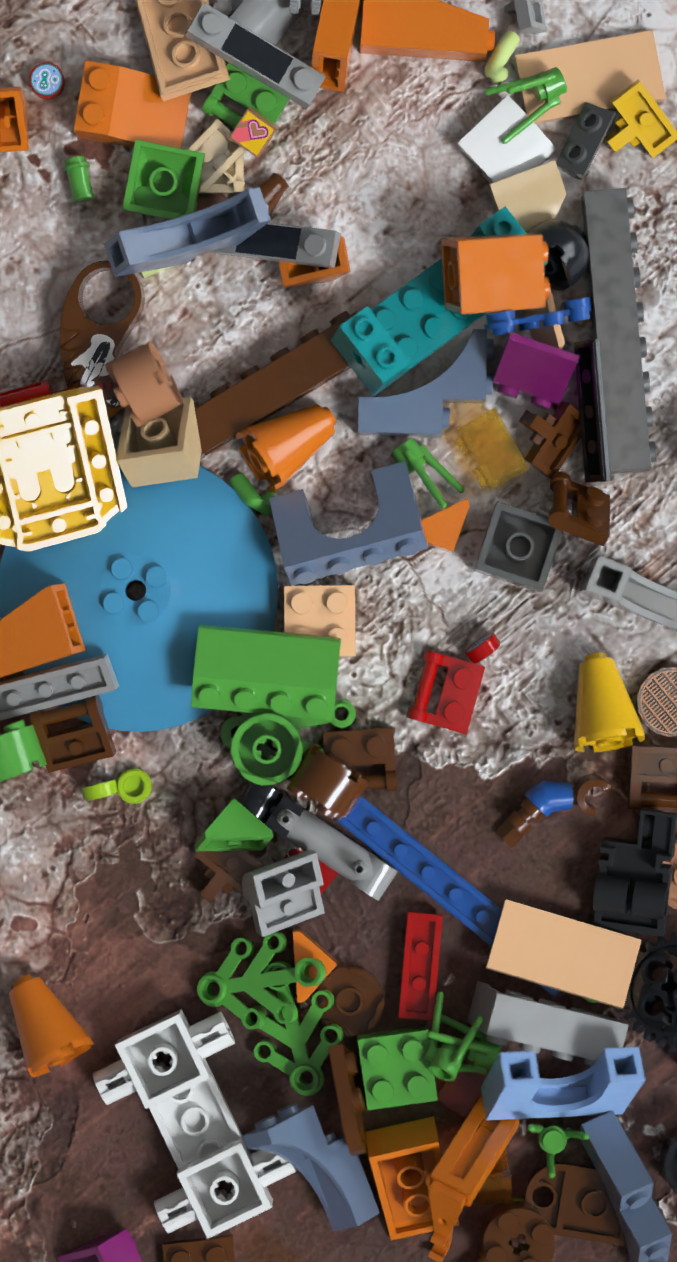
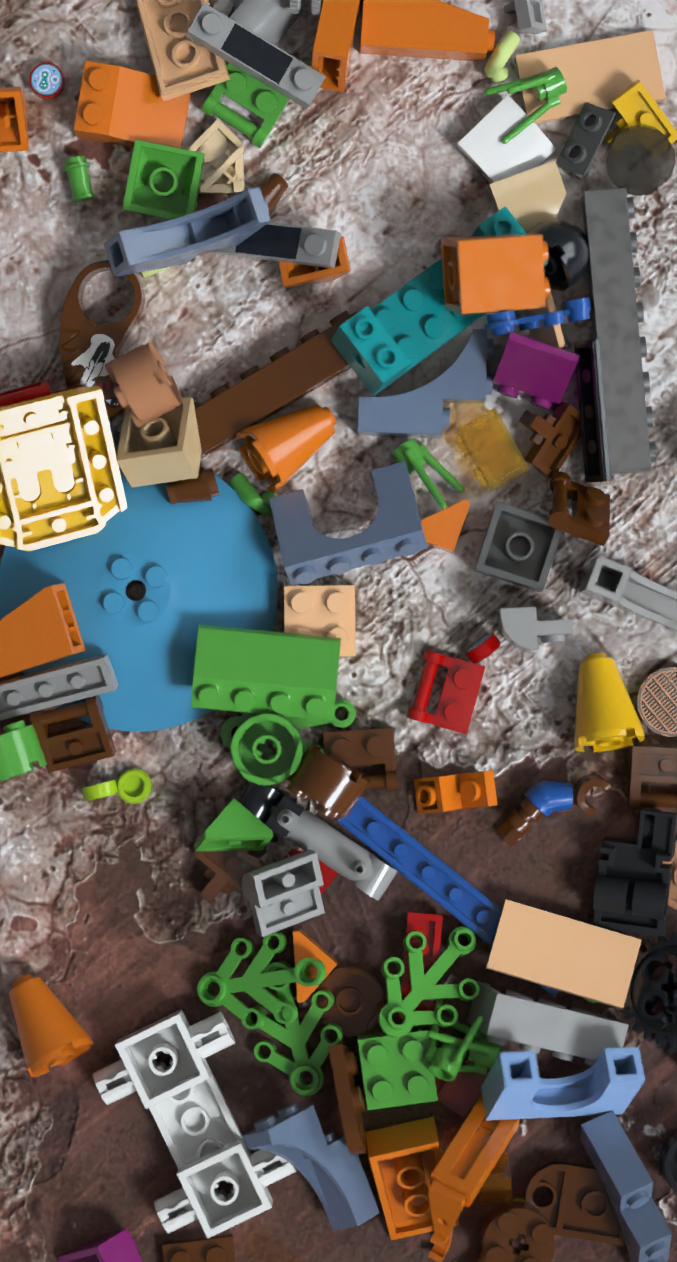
(193, 490): none -> reddish brown cone
(253, 132): tile -> none
(424, 986): none -> bright green plant
(455, 792): none -> orange slope
(522, 629): none -> light grey brick
(553, 1141): bright green plant -> none
(639, 159): none -> clear smoke tile

